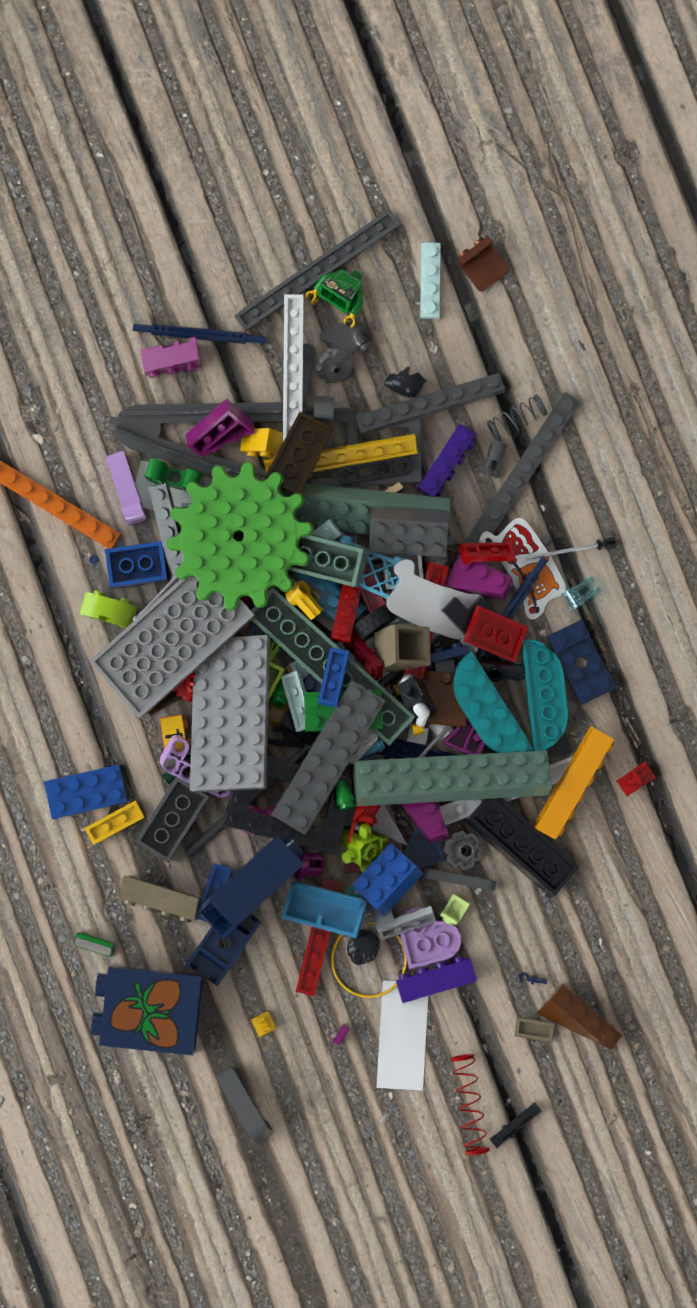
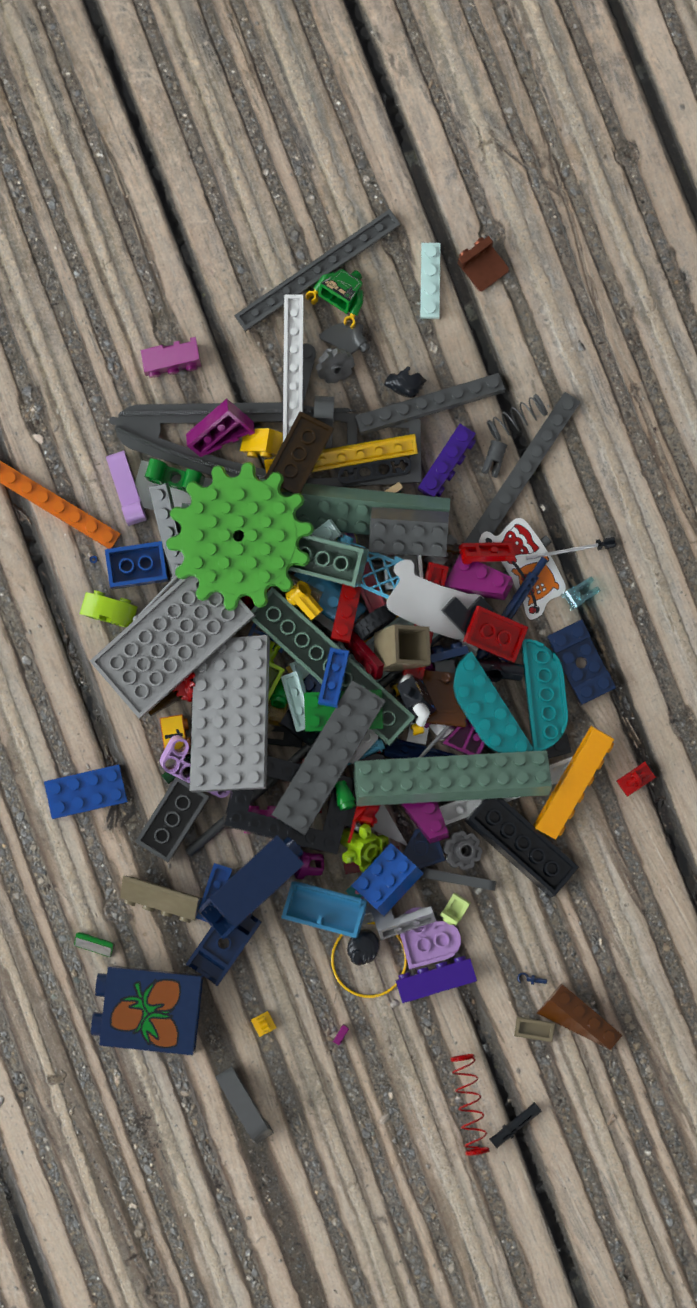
(114, 822): yellow plate -> none
(199, 333): dark blue axle -> none
(315, 951): red plate -> none
(401, 1041): white sticker -> none

